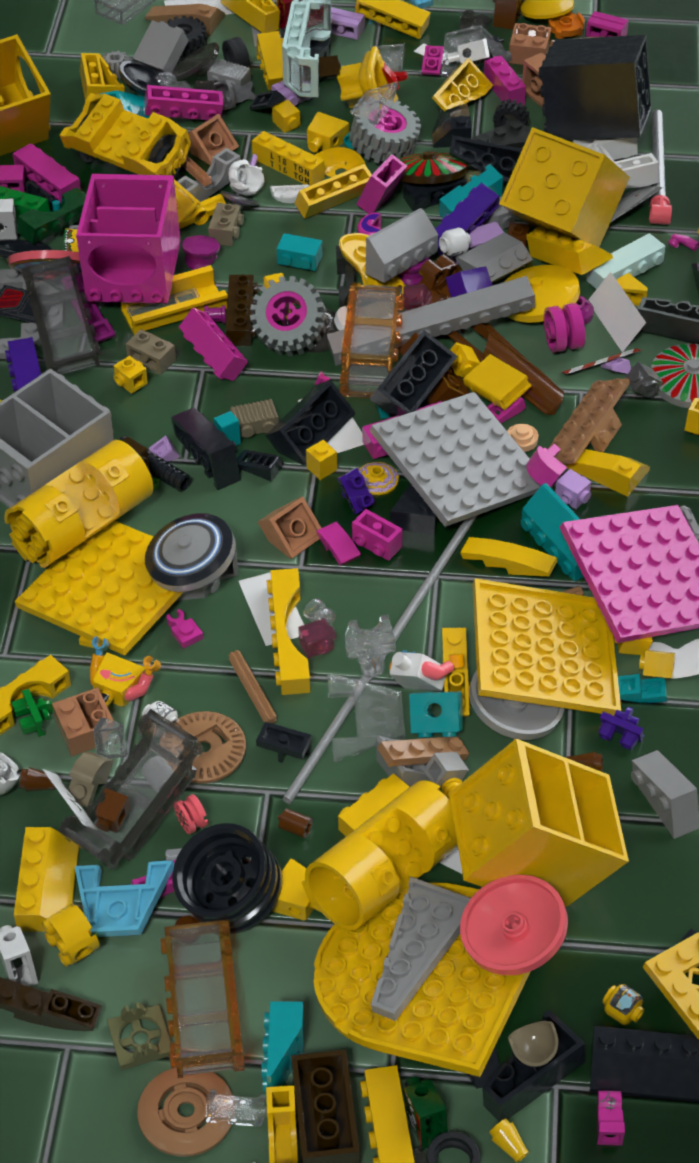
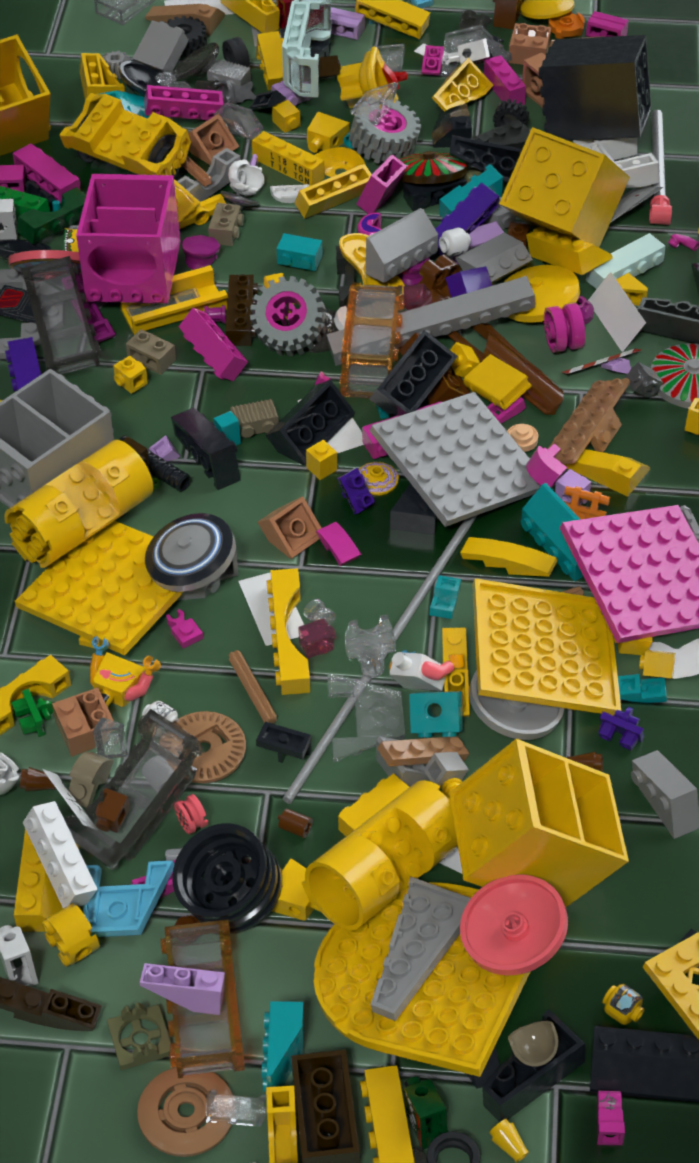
(59, 855): none -> white brick
(191, 988): none -> lavender slope
(240, 120): none -> clear piece
(268, 468): black slope -> none
(377, 534): dark pink brick -> none
(445, 597): none -> teal slope
(582, 511): none -> orange plate

